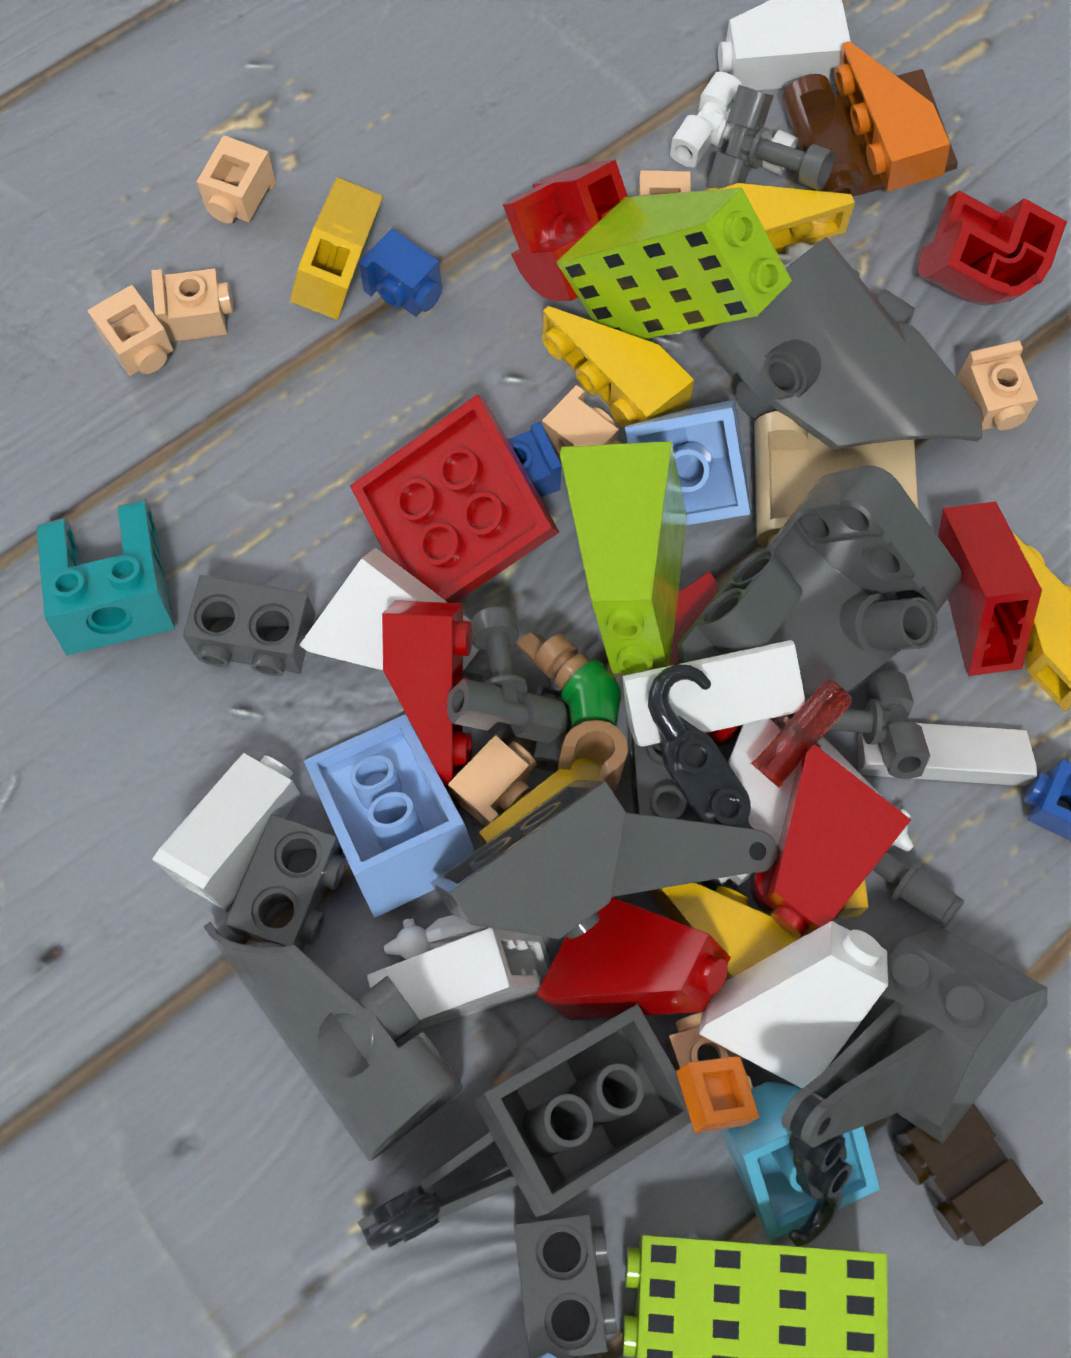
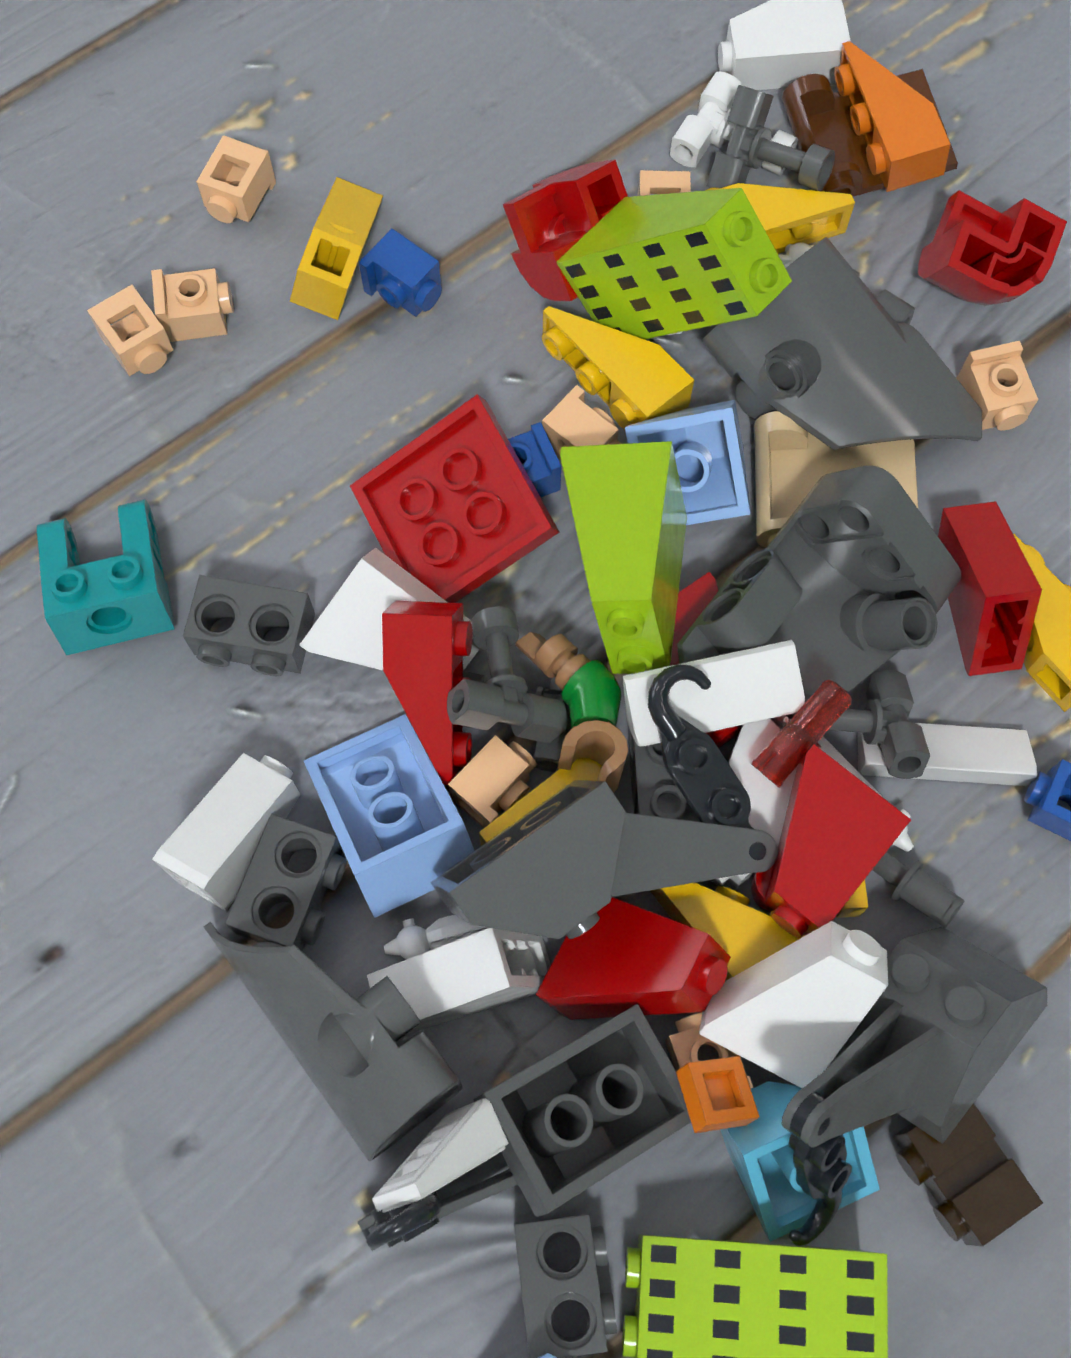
(450, 1150): none -> white slope

